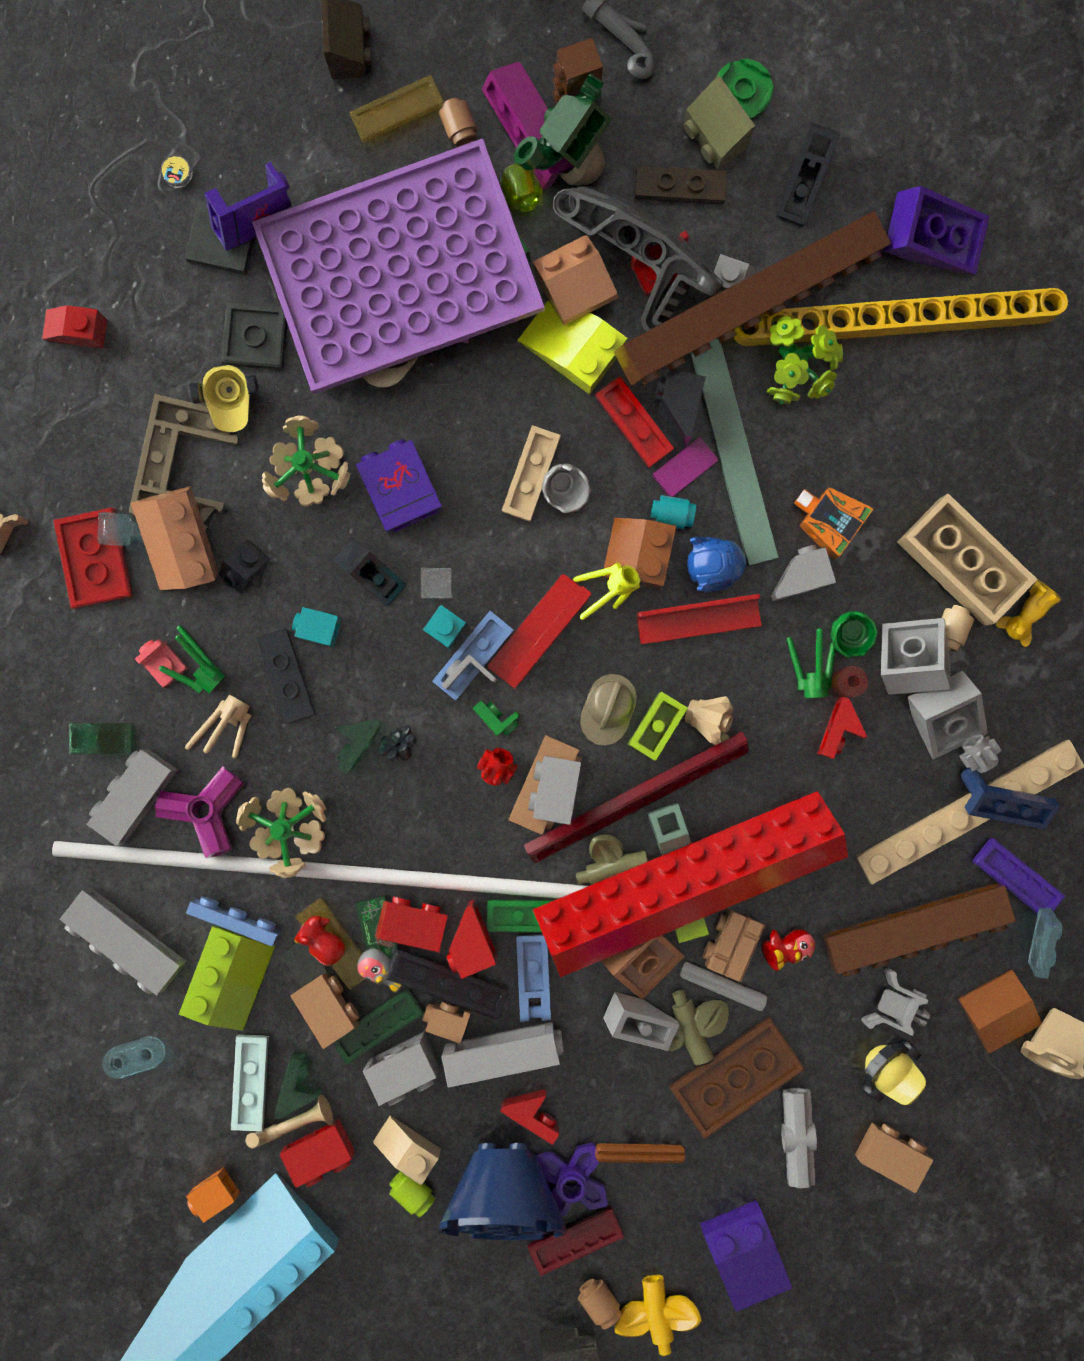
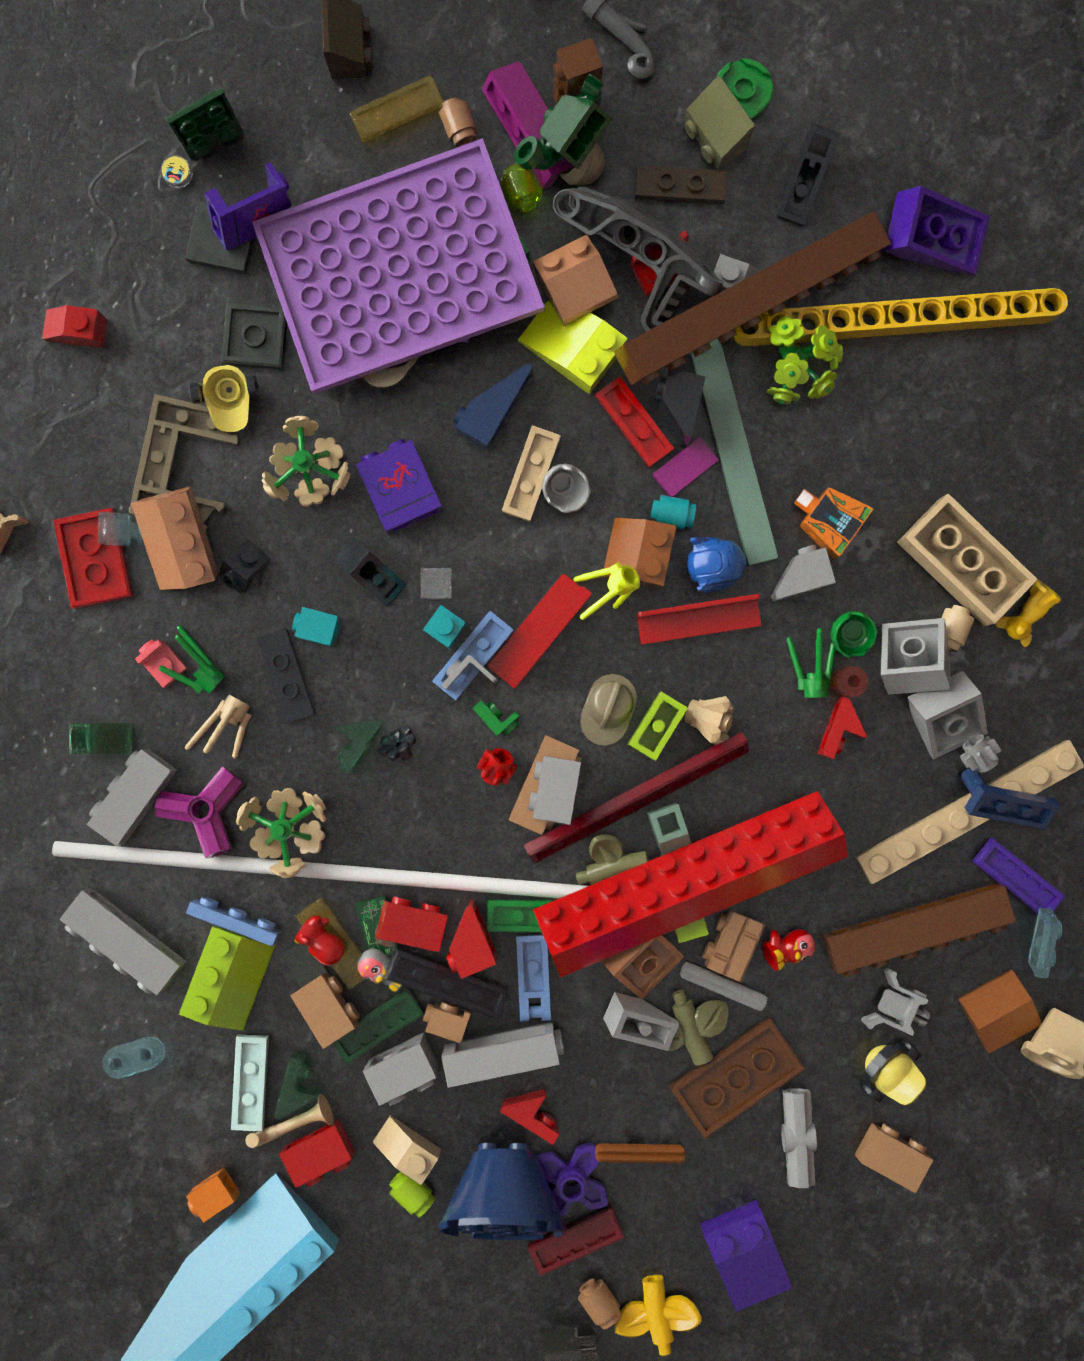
(204, 123): none -> dark green slope
(490, 410): none -> dark blue slope

